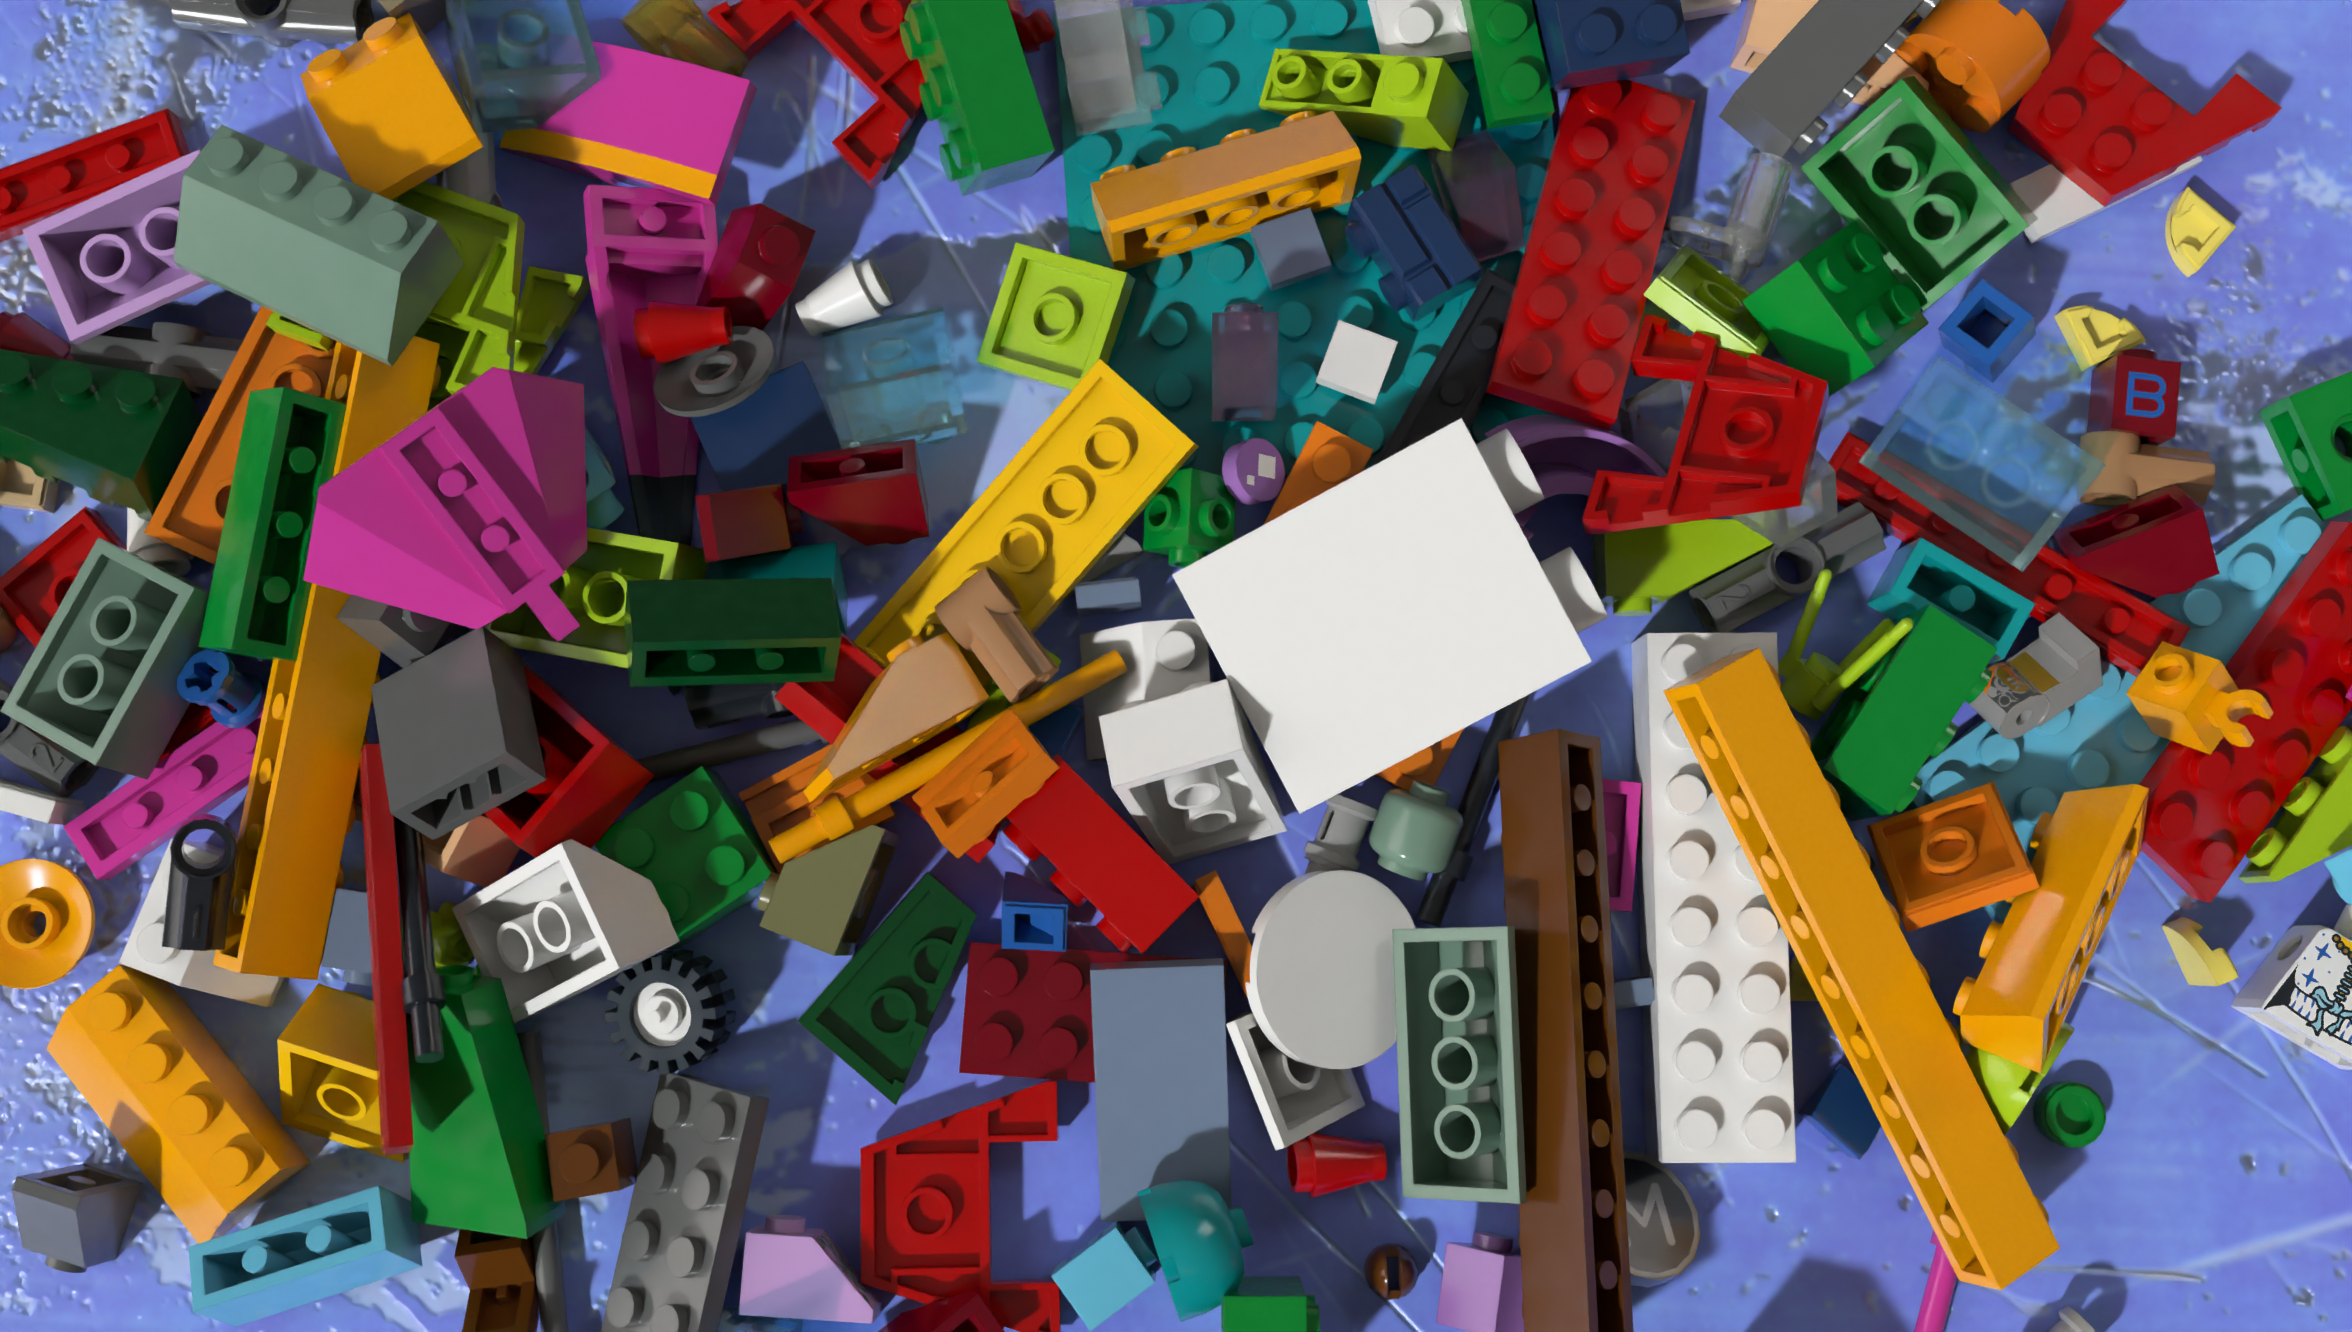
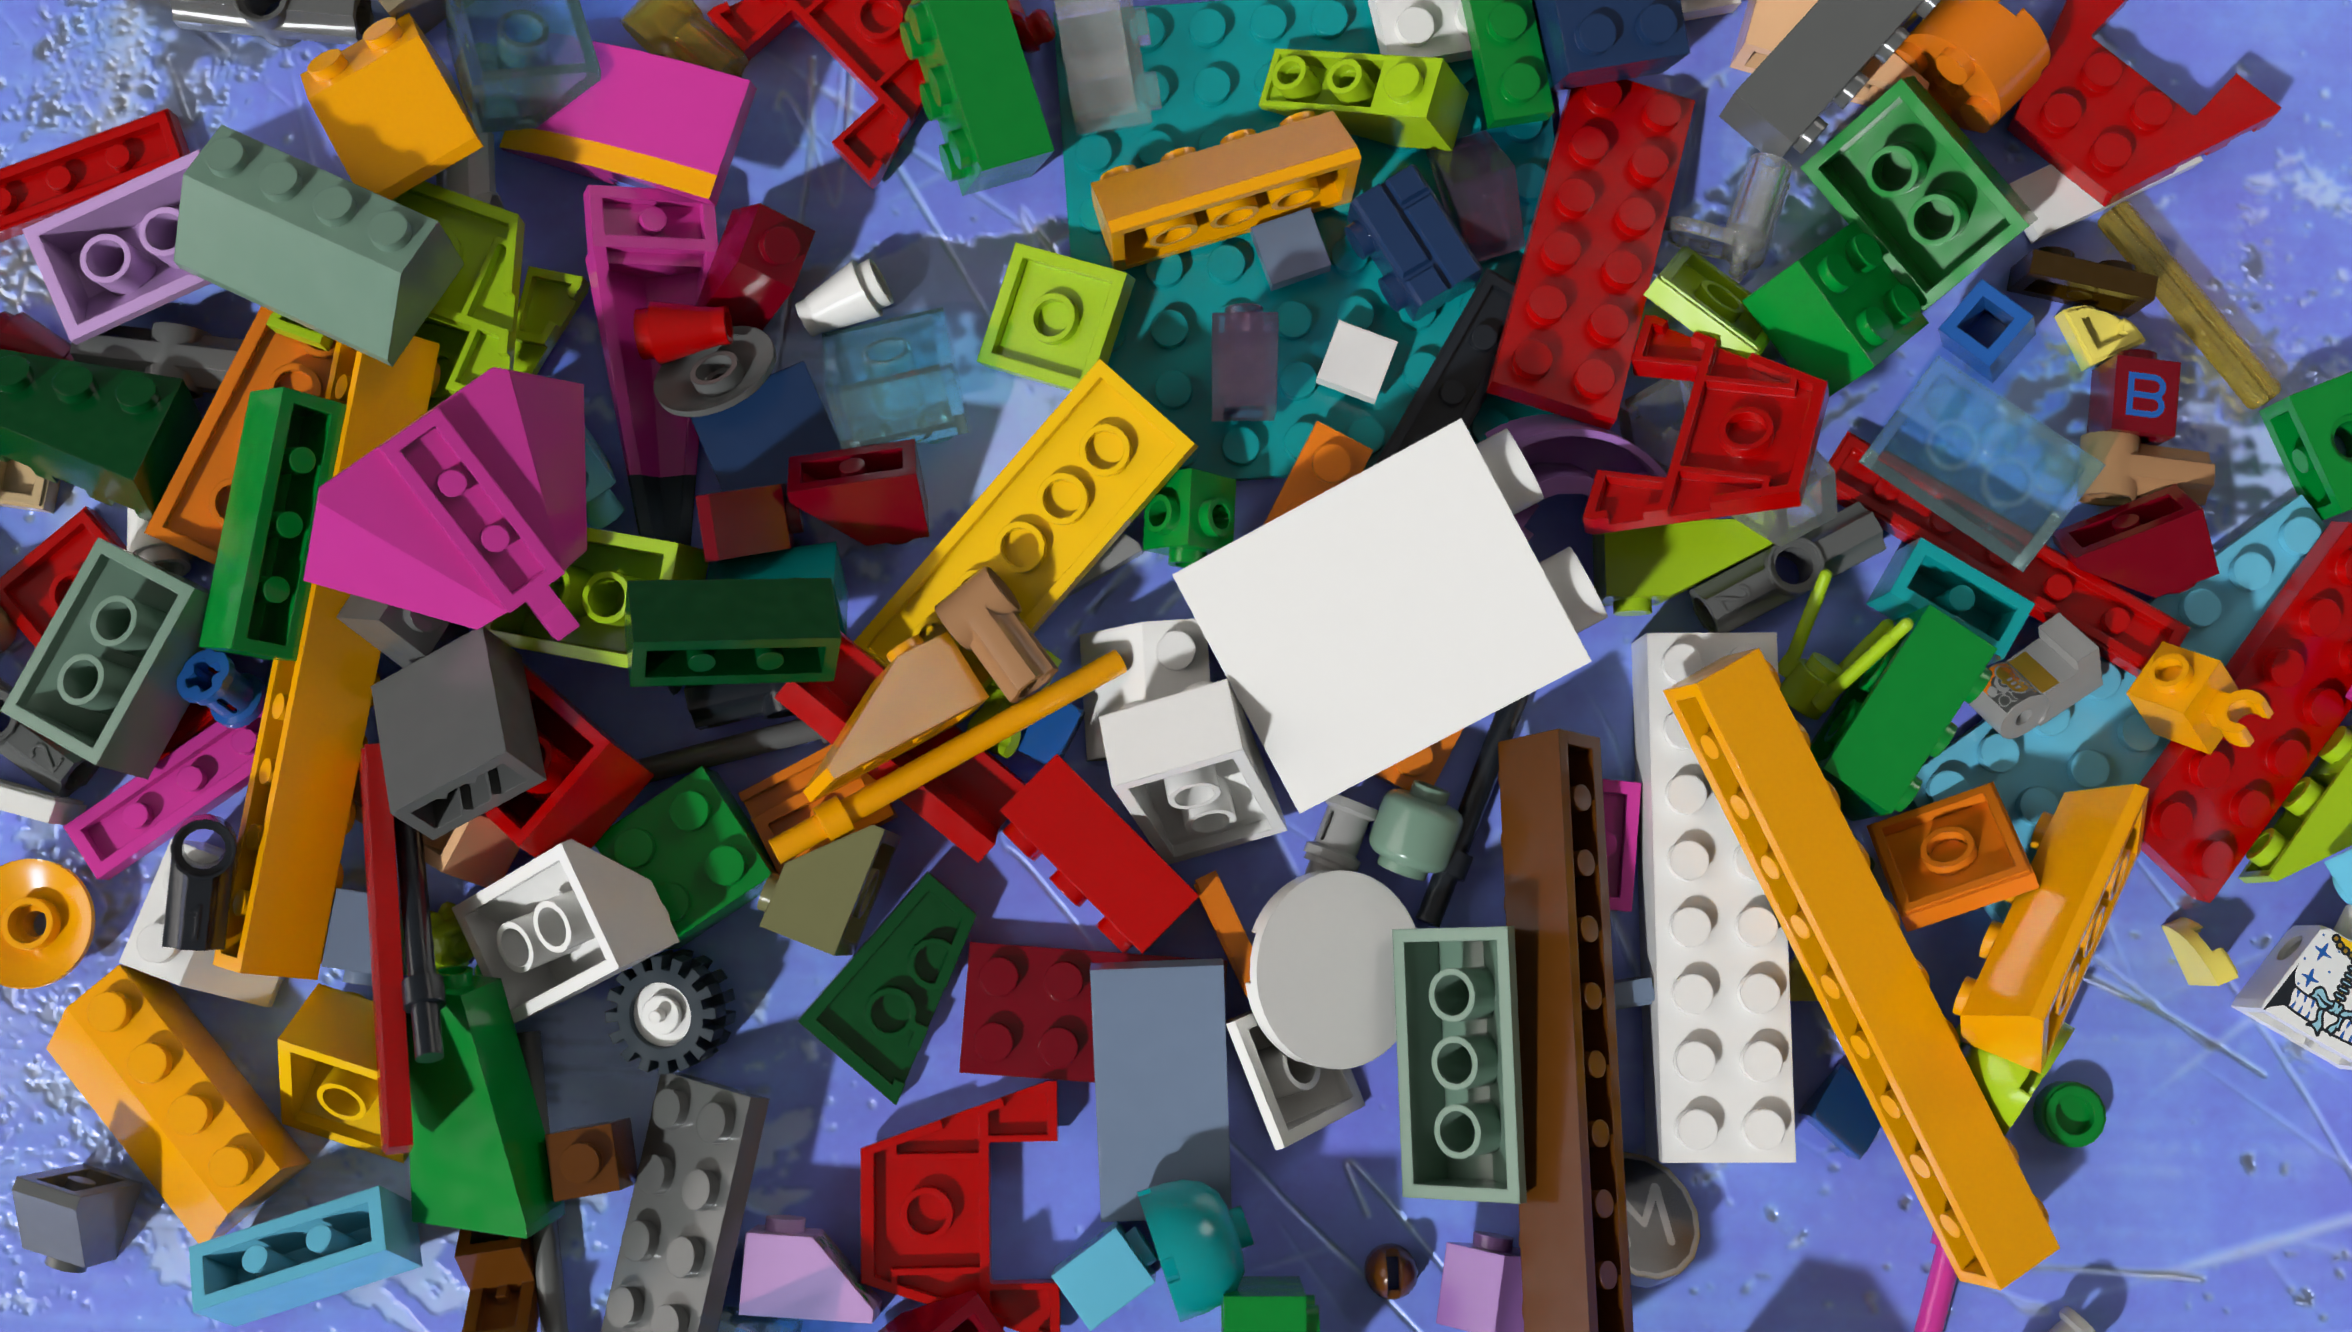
(984, 783): orange plate -> none
(1032, 915): blue slope -> none
(1108, 596): sand blue tile -> none
(1253, 471): medium lavender tile -> none
(1333, 1163): red cone -> none
(2060, 277): none -> dark brown plate
(2190, 306): none -> clear yellow axle
(2194, 231): light yellow tile -> none

